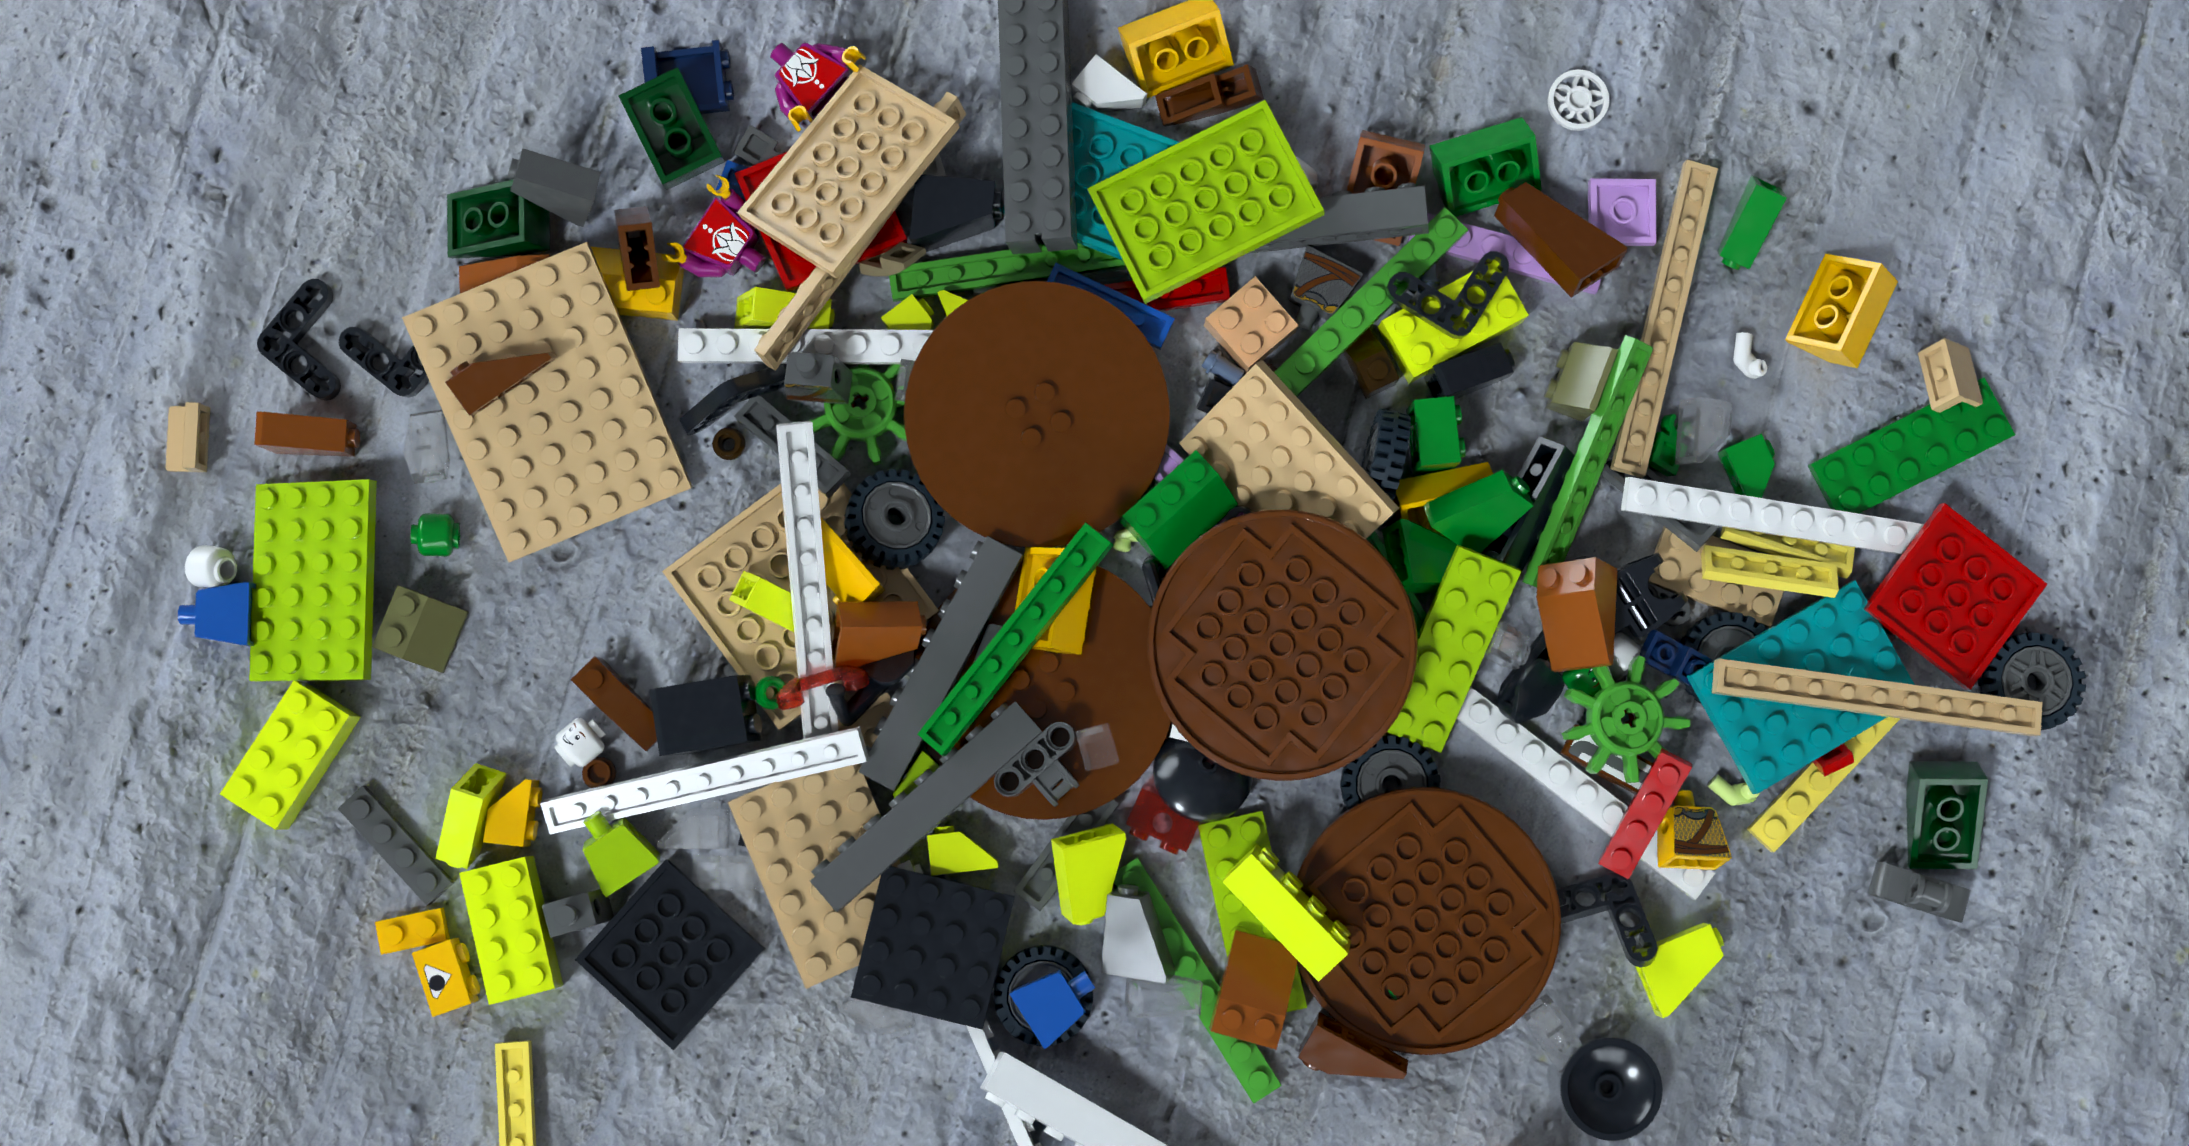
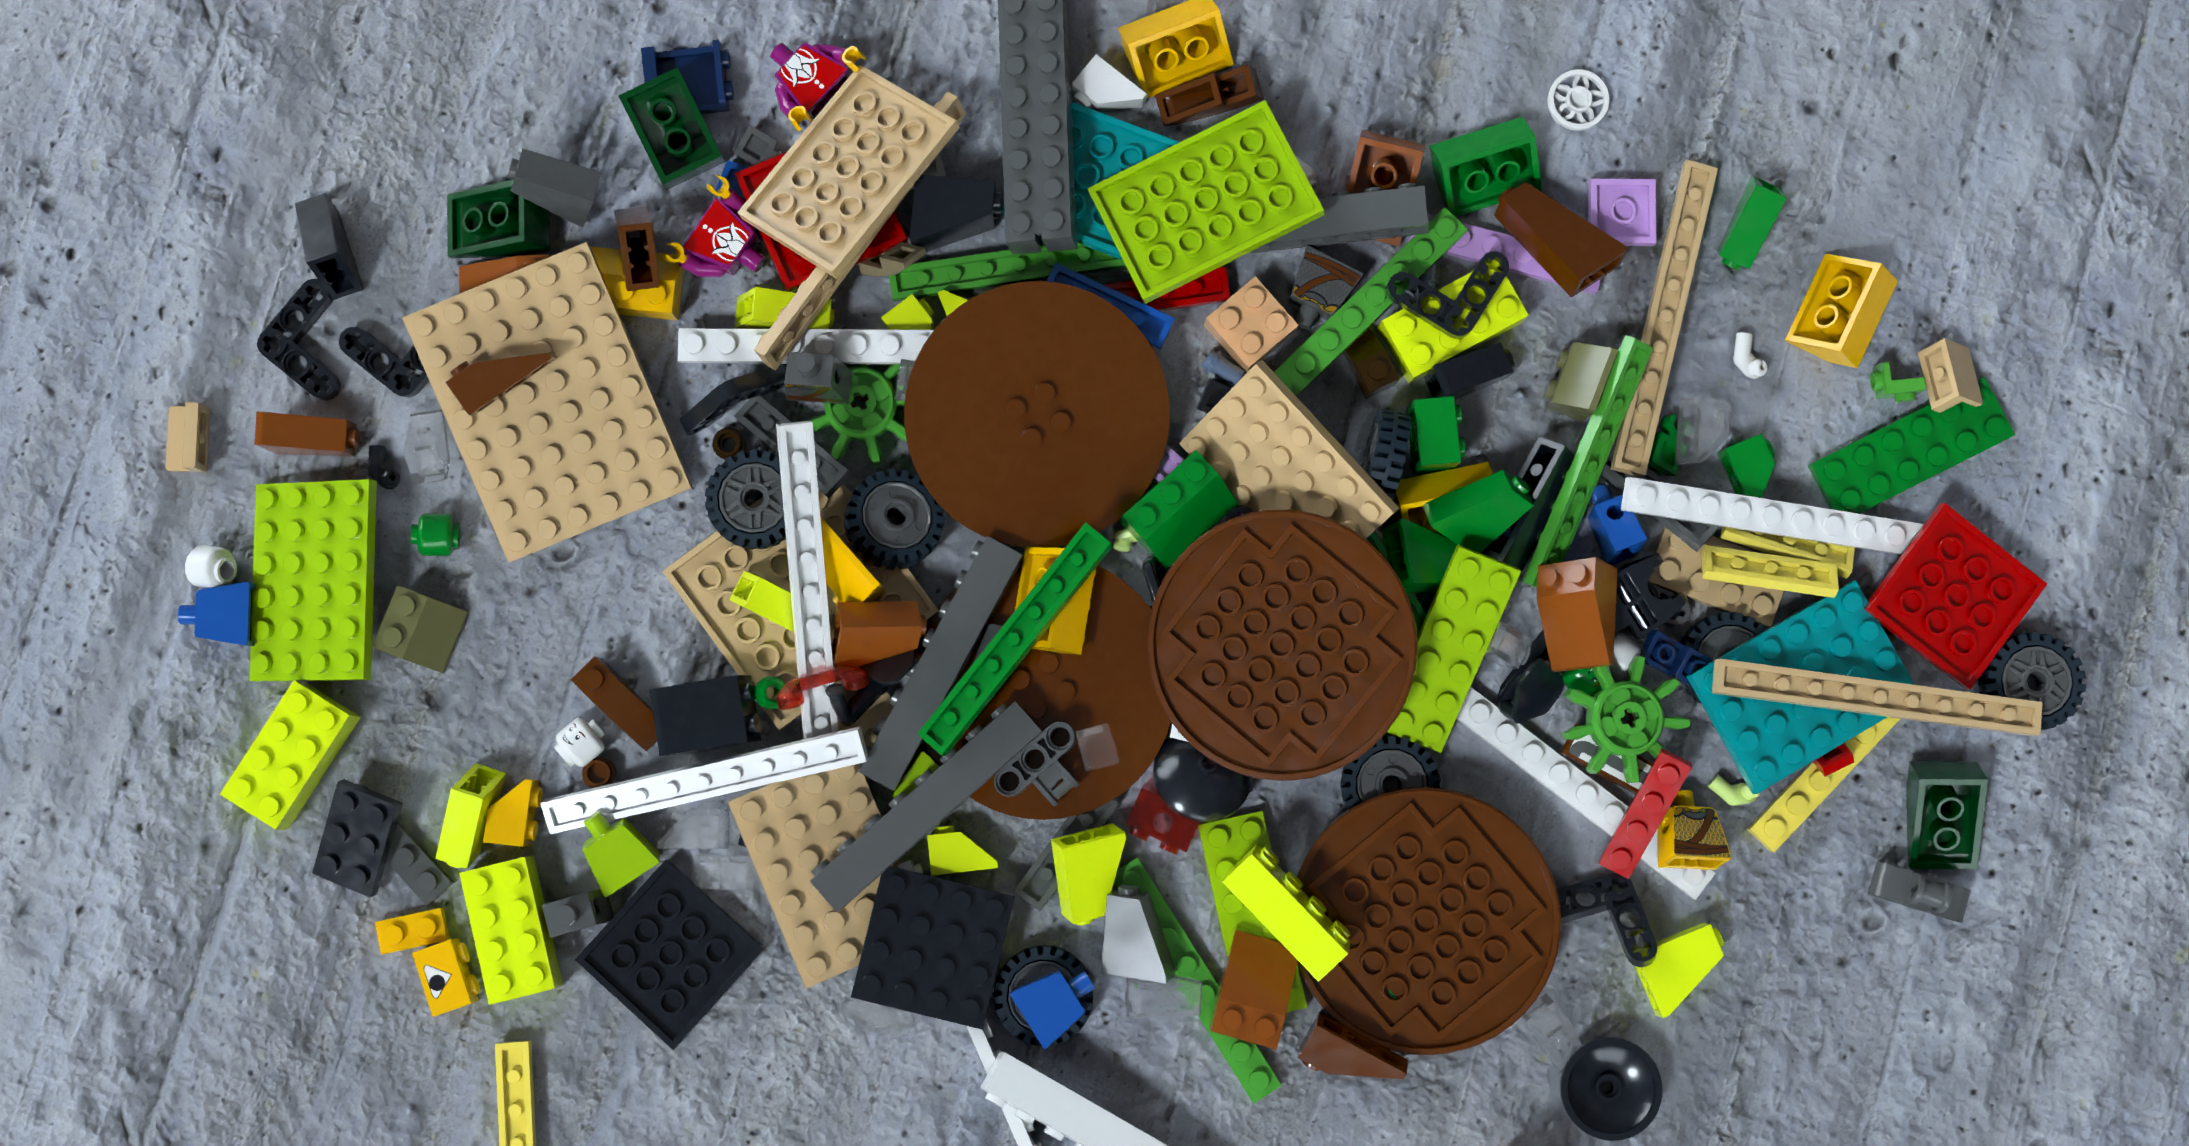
(327, 246): none -> black slope
(357, 838): none -> black plate
(379, 470): none -> black arm
(729, 495): none -> wheel
(1614, 530): none -> blue torso
(1901, 390): none -> bright green bracket

